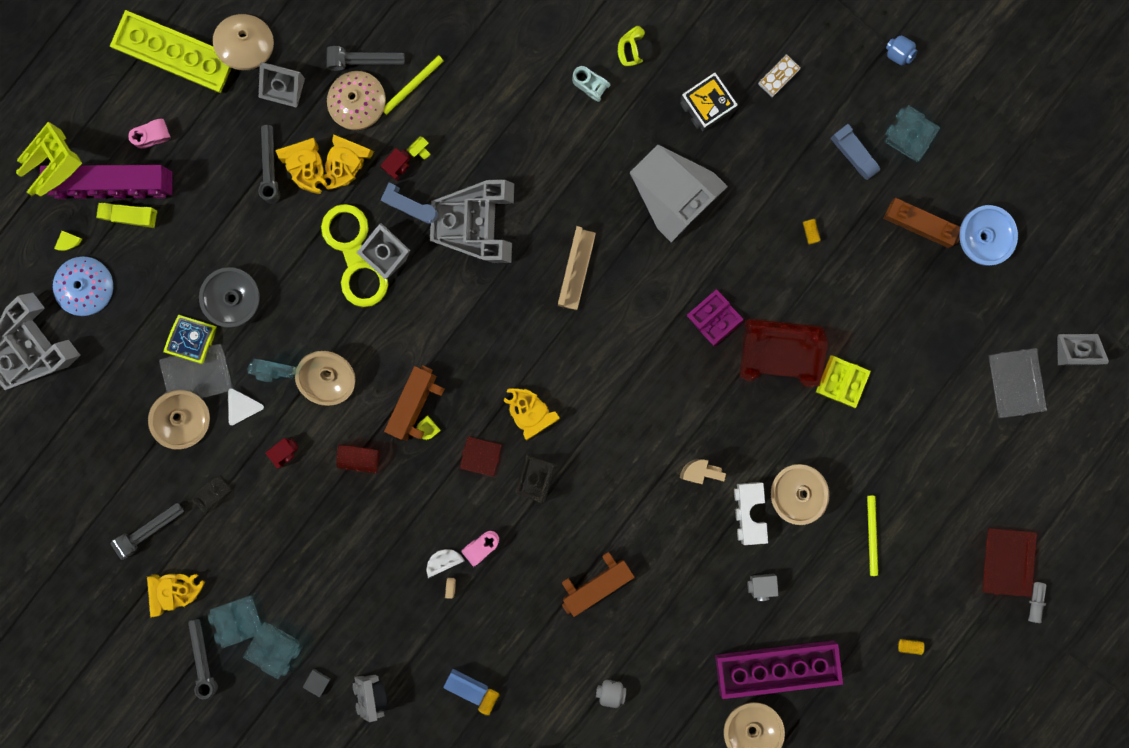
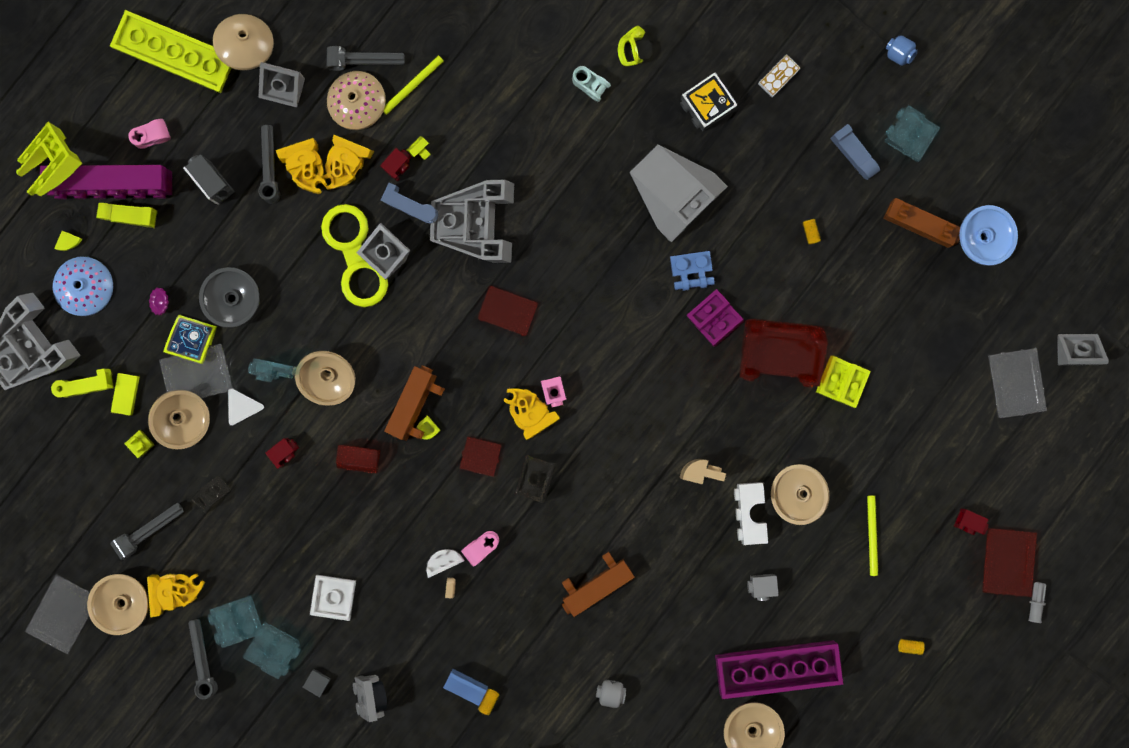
(60, 615): none -> clear piece
(67, 388): none -> neon yellow leg
(105, 607): none -> tan dish
(125, 394): none -> neon yellow tile
(139, 444): none -> neon yellow tile
(158, 301): none -> magenta piece
(208, 179): none -> dark grey piece
(333, 597): none -> white tile
(507, 311): none -> clear red piece
(548, 385): none -> bright pink brick
(576, 268): tan fence -> none
(691, 264): none -> medium blue plate
(971, 522): none -> dark red brick

